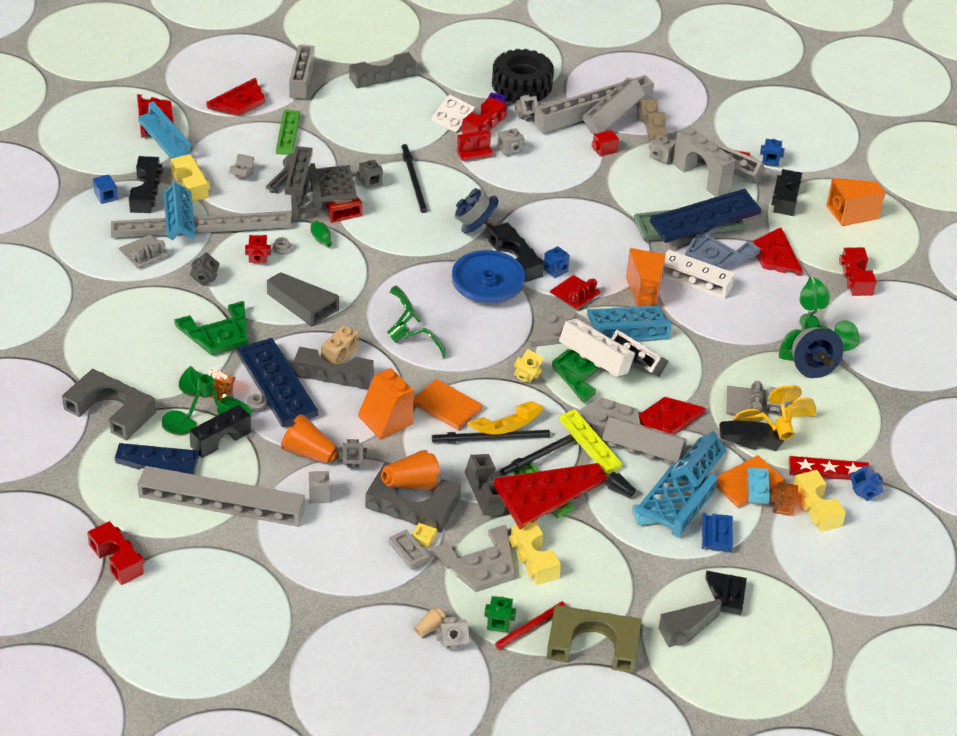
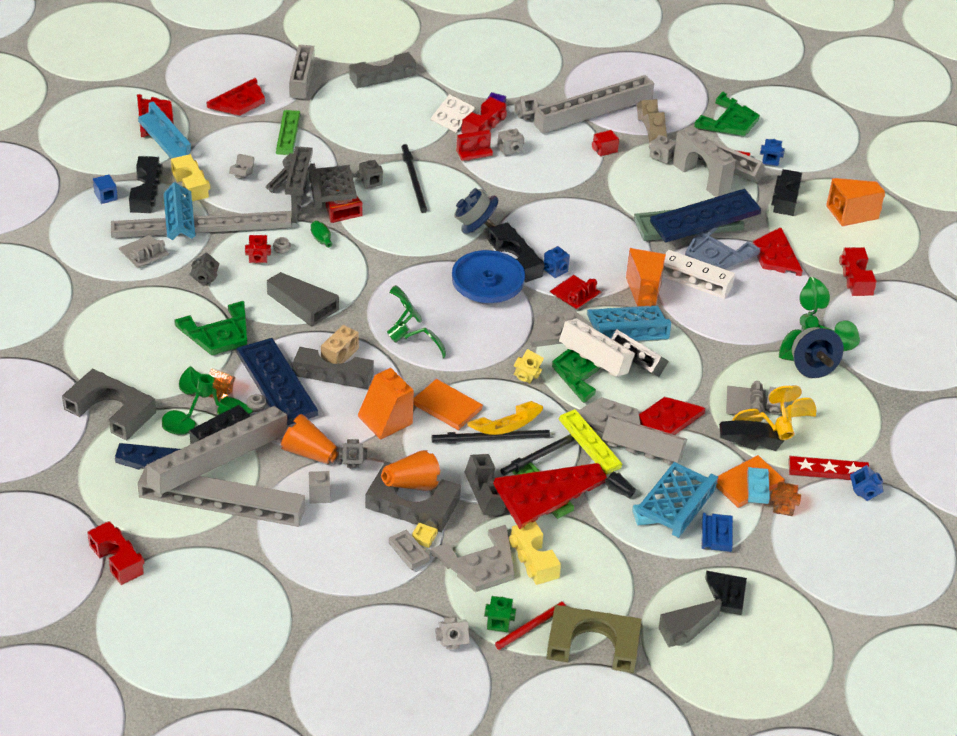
(216, 450): none -> light grey brick
(429, 622): tan cone -> none
(522, 74): black tyre -> none
(613, 105): light grey brick -> none
(698, 453): dark azure fence -> none
(734, 120): none -> green wing
(823, 513): light yellow arch -> none

